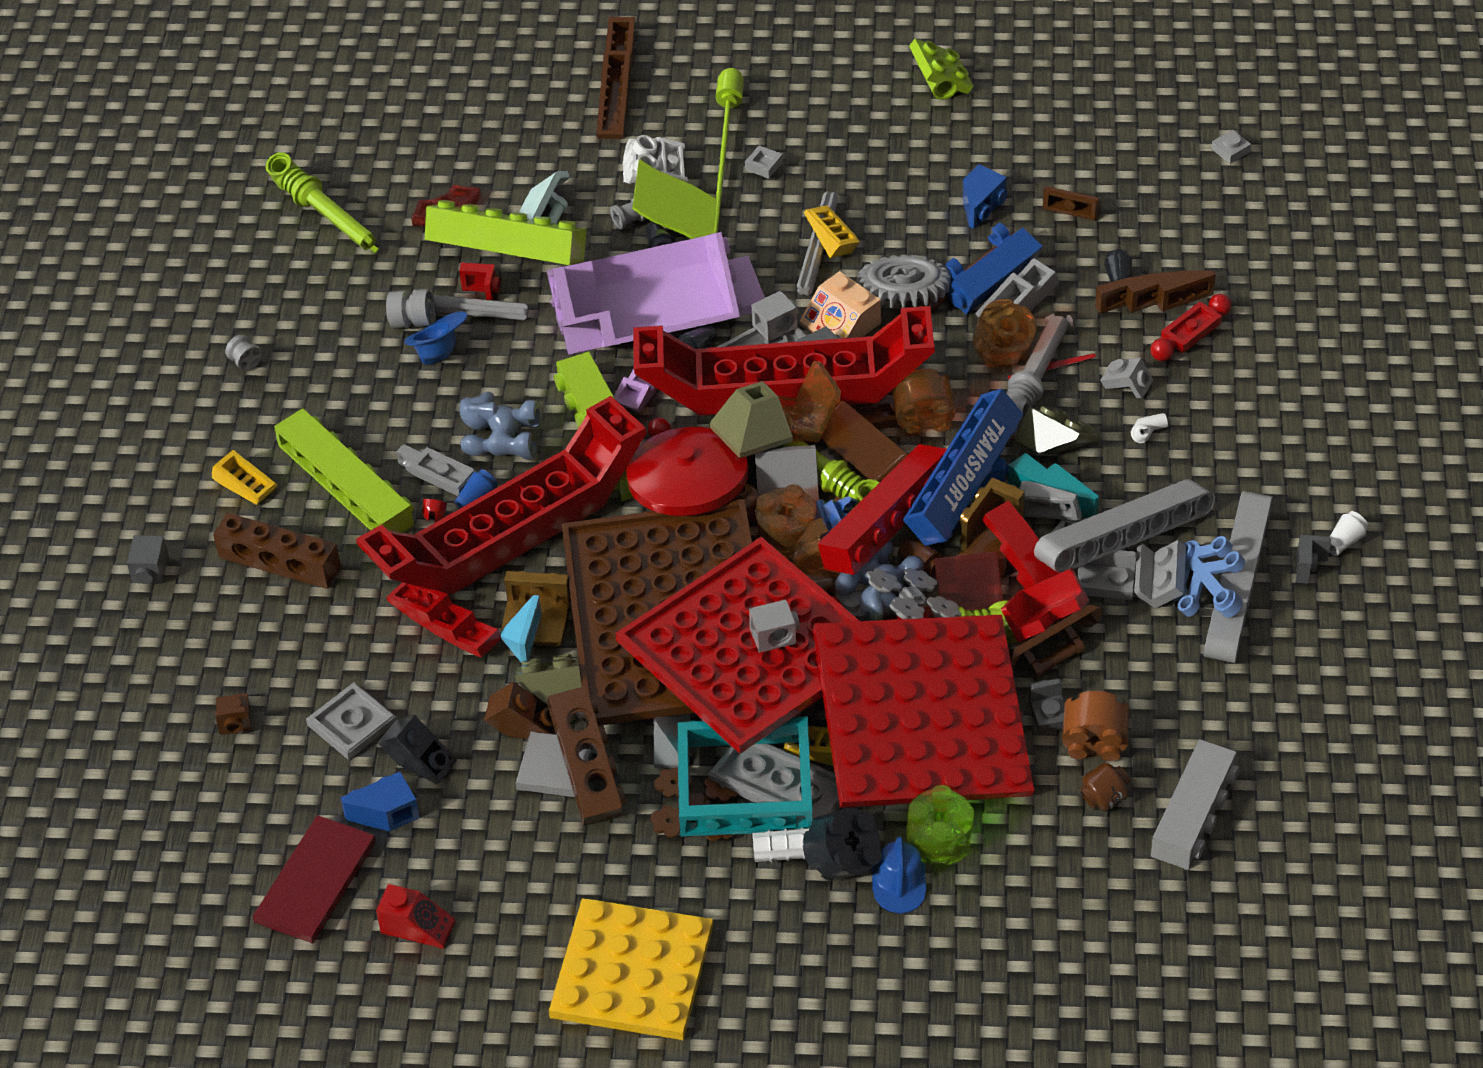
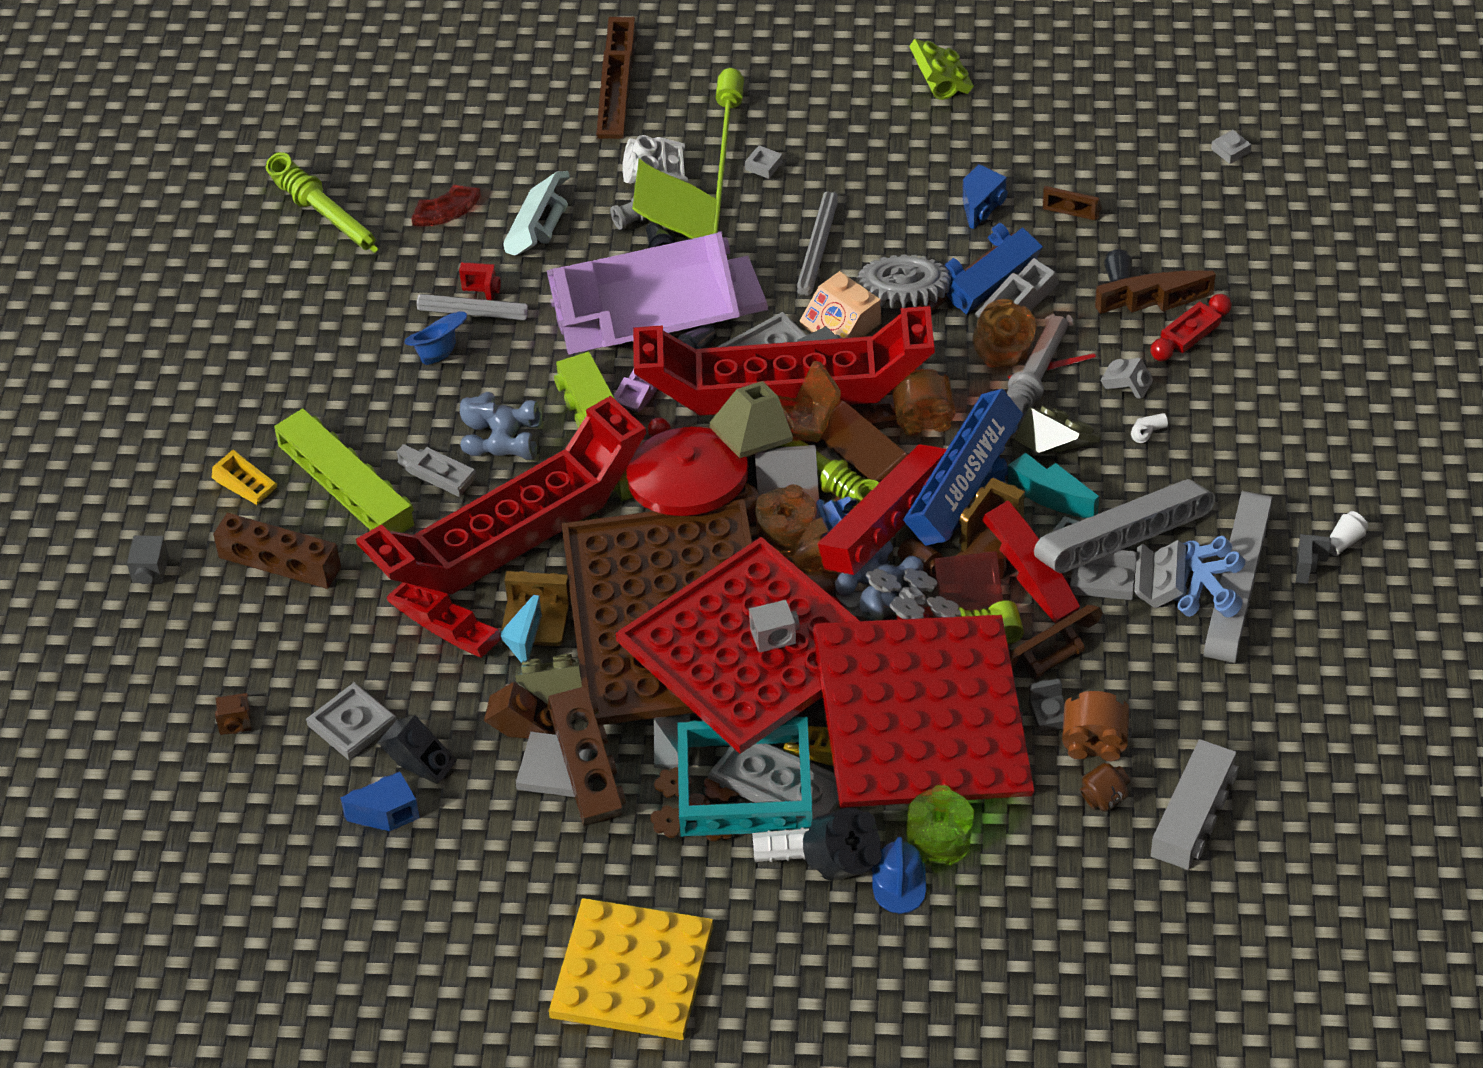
(243, 352): light grey wheel -> none
(314, 879): dark red tile -> none
(410, 308): light grey wheel -> none
(413, 917): red slope -> none
(433, 507): red hinge -> none
(476, 486): blue cone -> none
(505, 233): lime brick -> none
(774, 315): light grey brick -> none
(836, 236): yellow slope -> none
(1041, 502): light grey slope -> none
(1043, 603): red panel -> none

